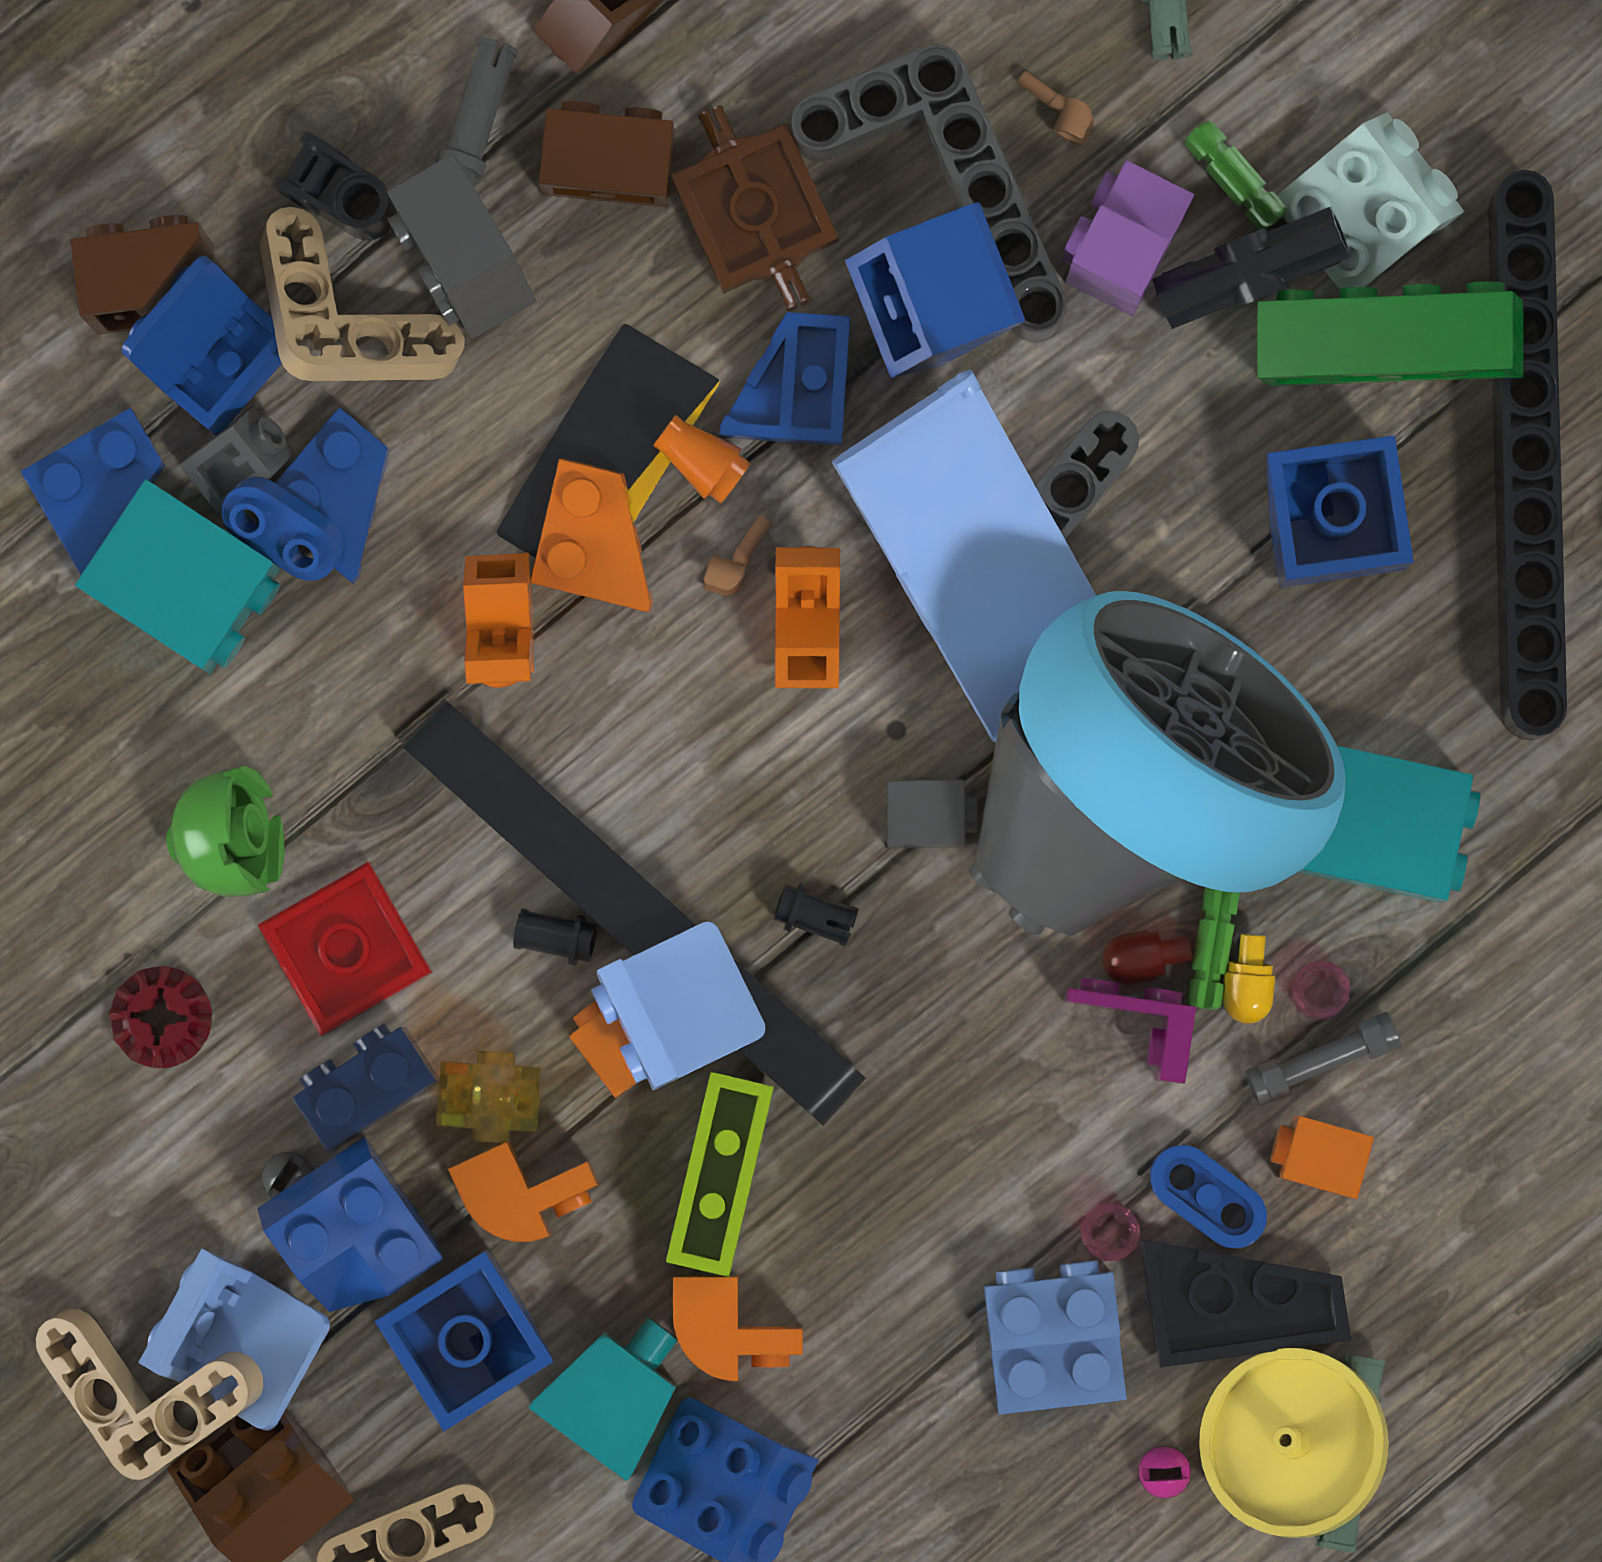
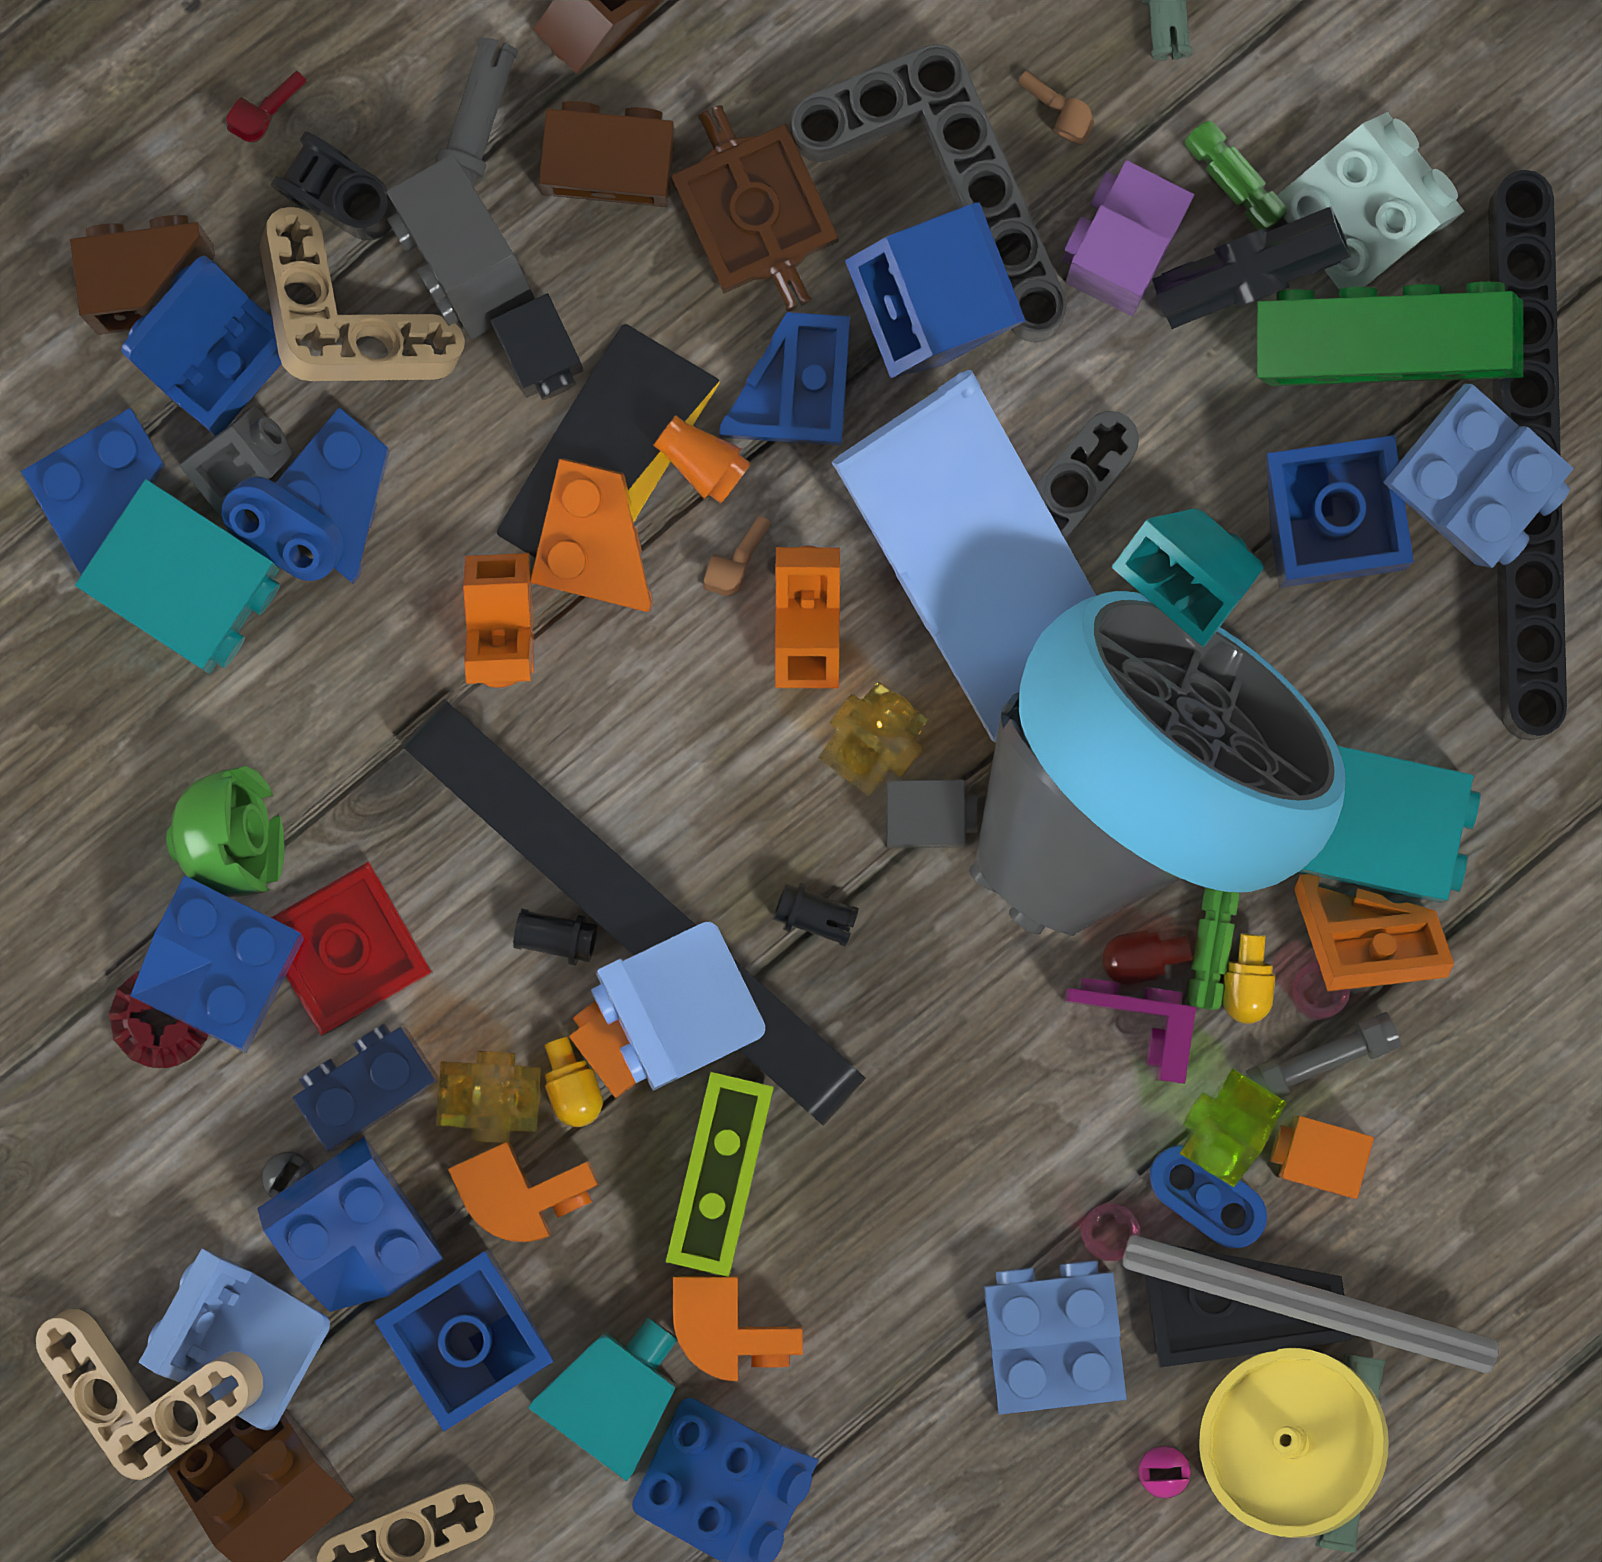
(216, 964): none -> blue slope
(251, 121): none -> dark red hand
(538, 348): none -> black brick
(571, 1086): none -> yellow cylinder
(874, 738): none -> clear yellow brick
(1189, 570): none -> teal torso
(1231, 1127): none -> clear neon green brick
(1311, 1304): none -> light grey axle
(1370, 938): none -> orange wing
(1480, 478): none -> medium blue plate

